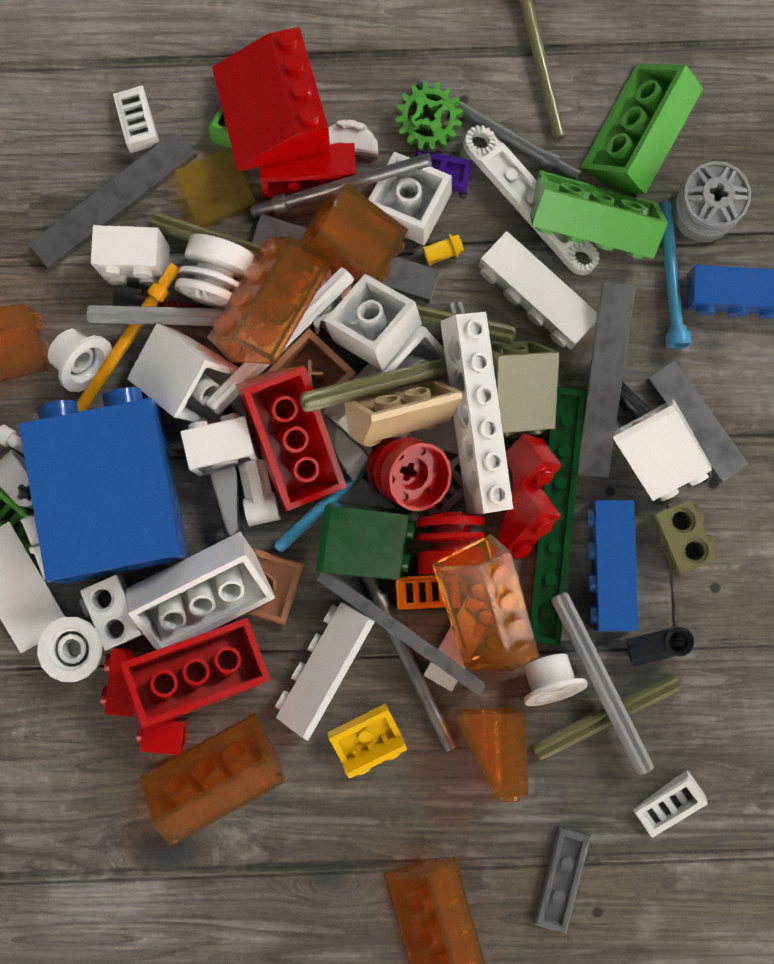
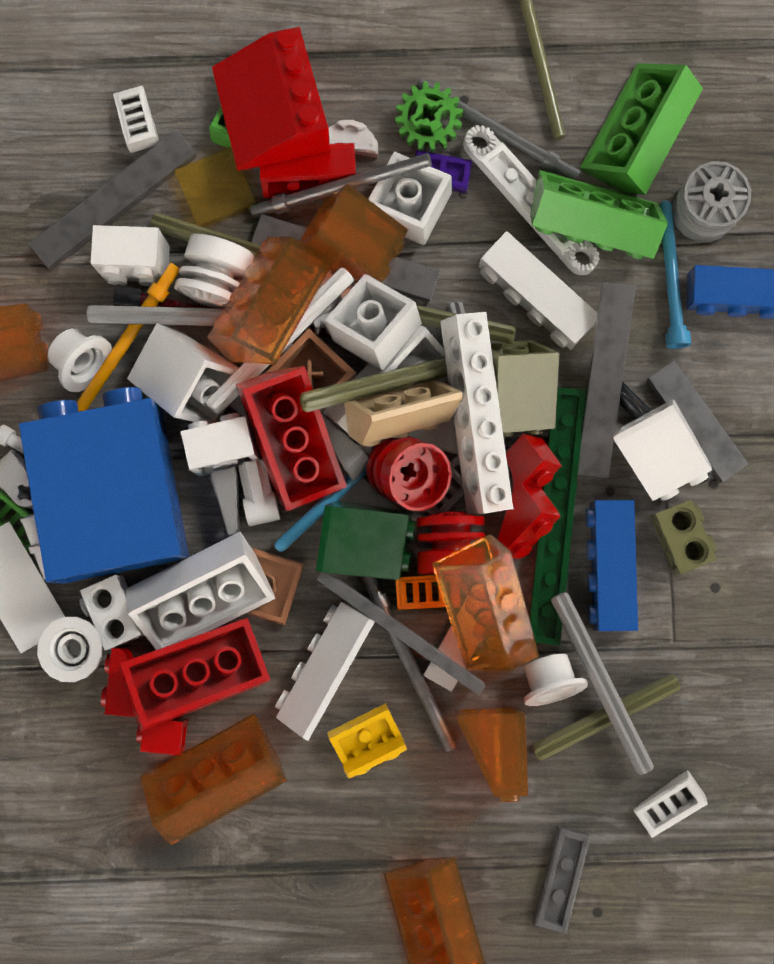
(443, 249): yellow pin -> none
(656, 646): black piece -> none

